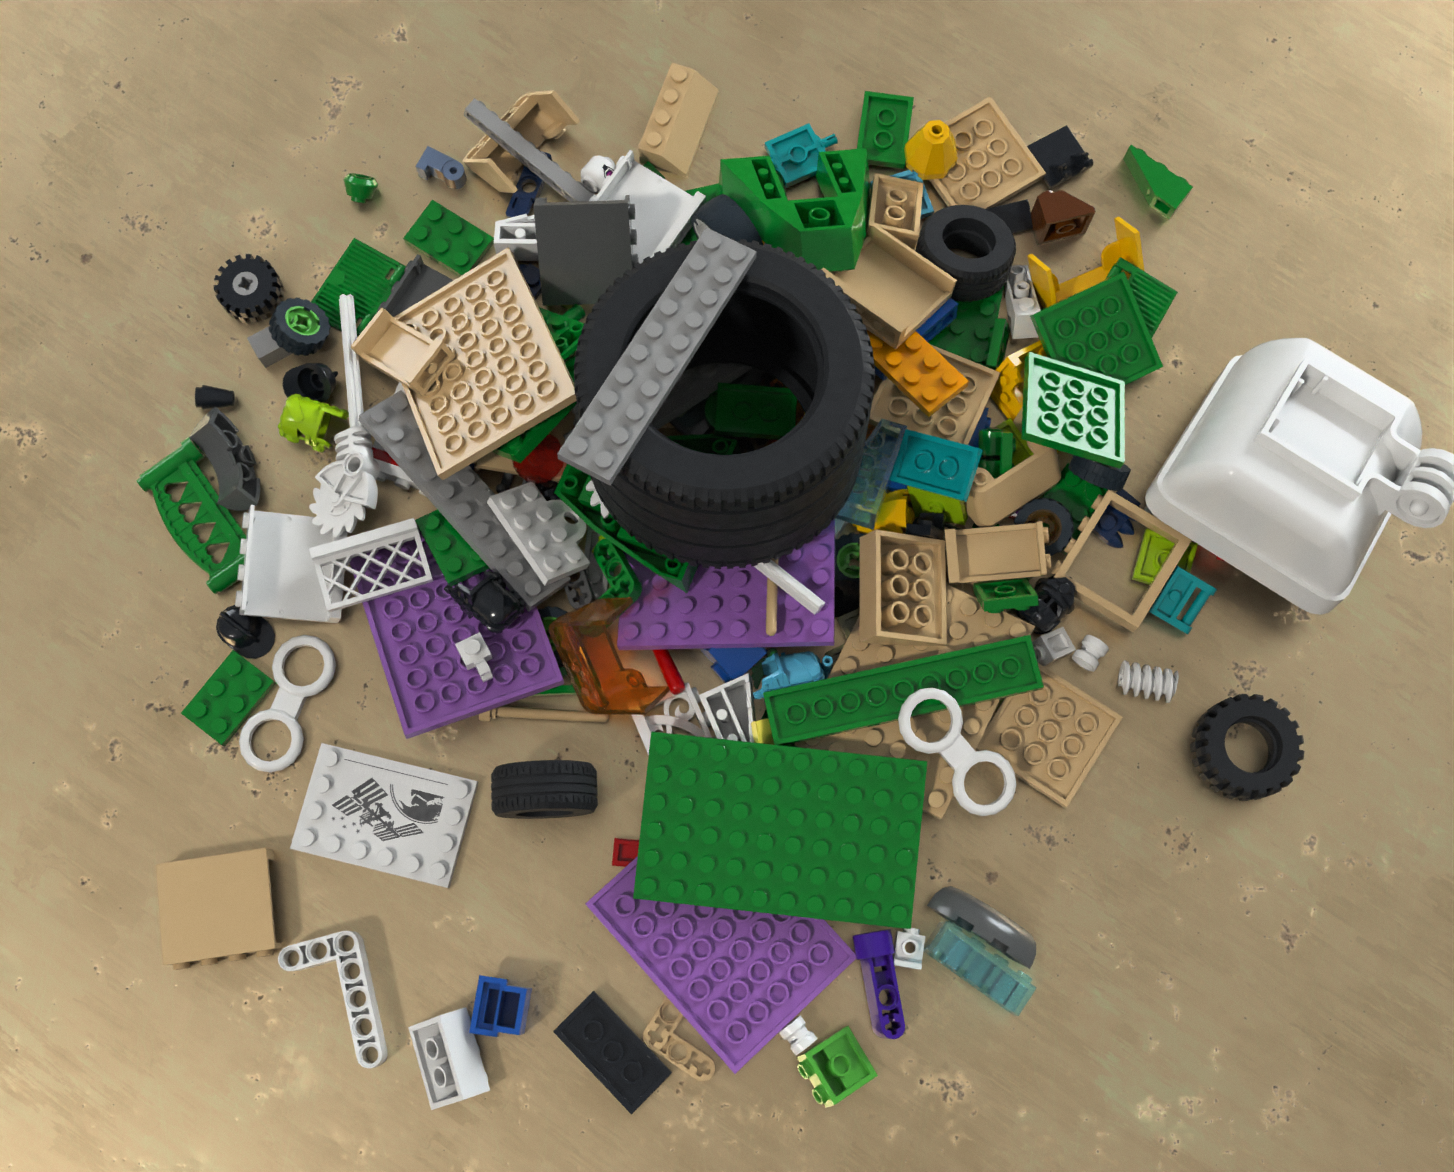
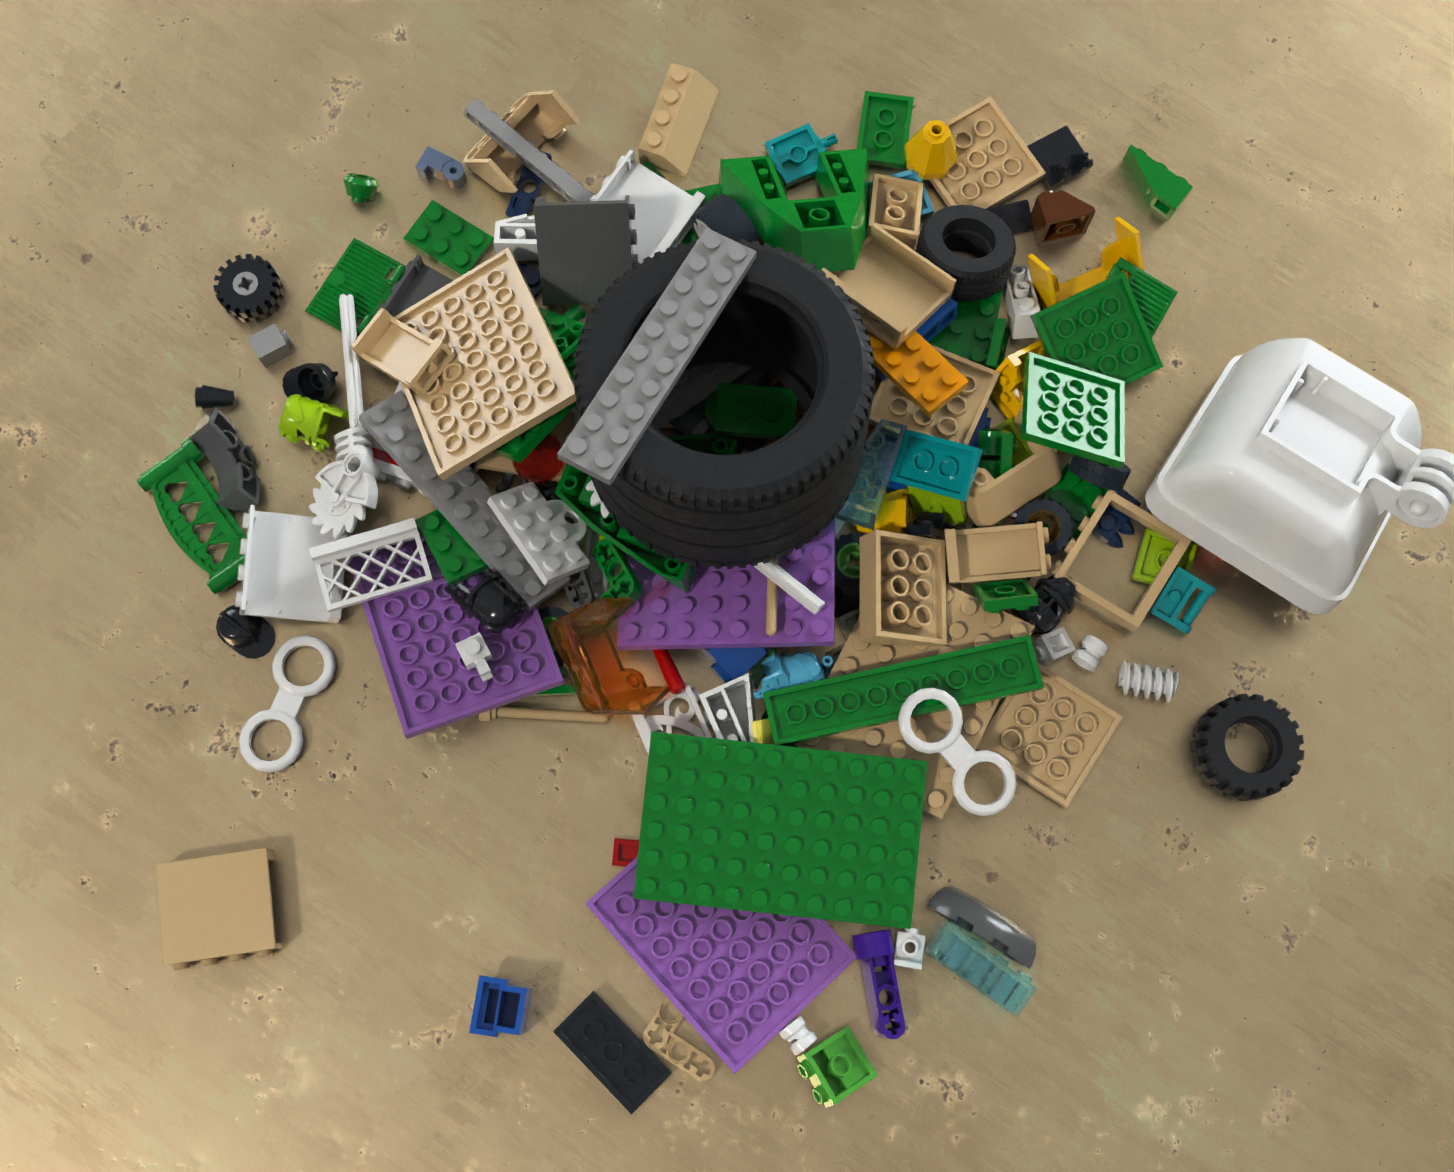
(228, 698): green plate -> none
(299, 326): black wheel -> none
(350, 987): white beam -> none
(384, 815): white plate -> none
(449, 1058): white slope -> none
(544, 789): black tyre -> none
(596, 171): white head -> none

